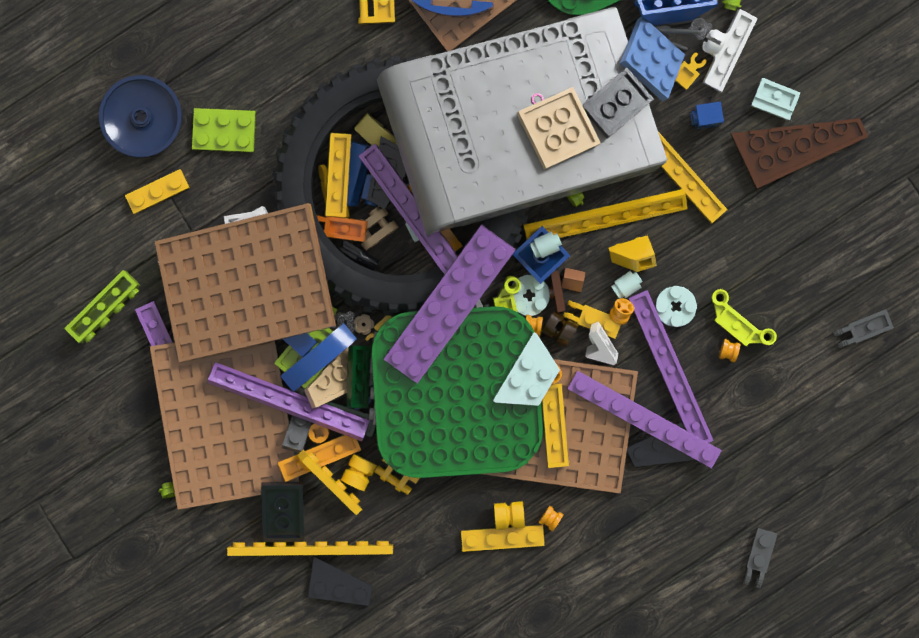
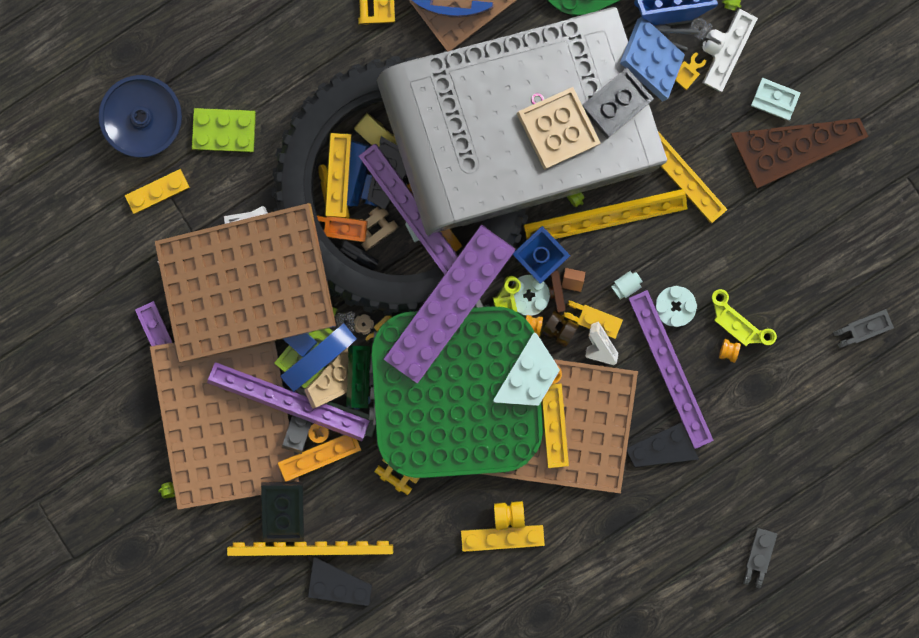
(99, 310): lime brick -> none
(336, 487): yellow plate -> none
(358, 472): yellow wheel -> none
(546, 245): light aqua brick -> none
(551, 518): light orange wheel -> none
(621, 311): light orange wheel -> none
(634, 254): yellow slope -> none
(644, 419): medium lavender plate -> none
(707, 115): blue brick -> none

